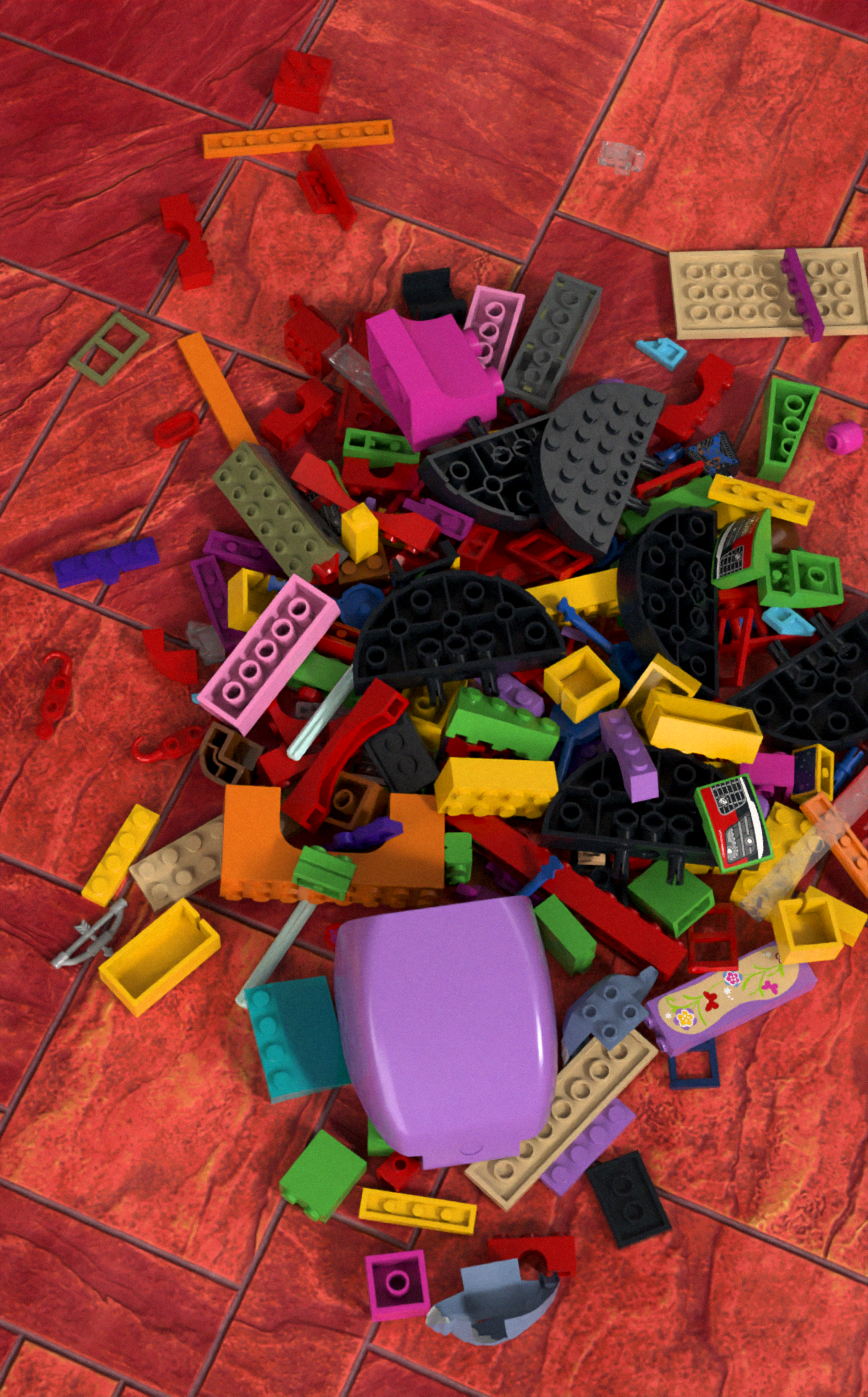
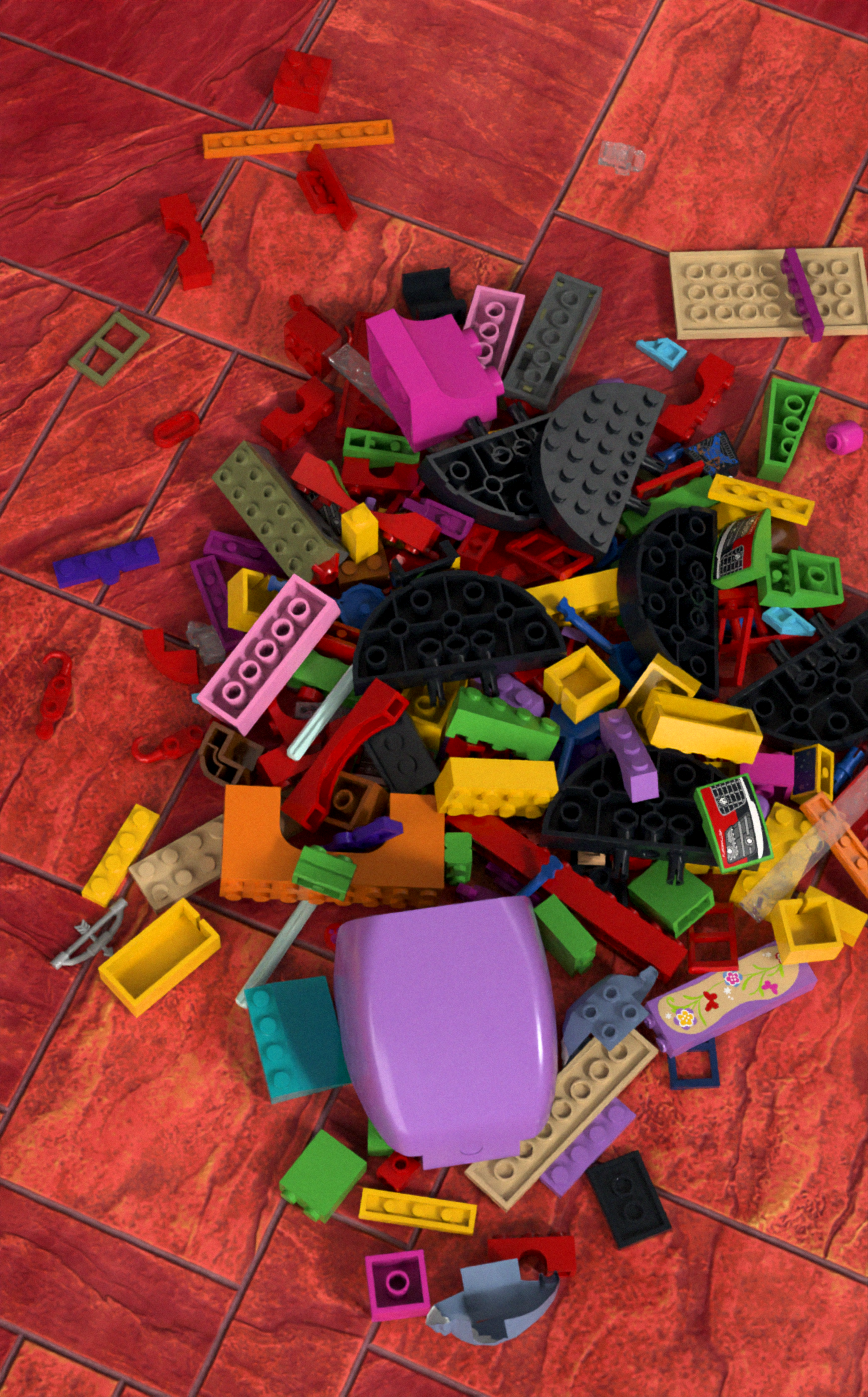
(216, 390): orange tile -> none

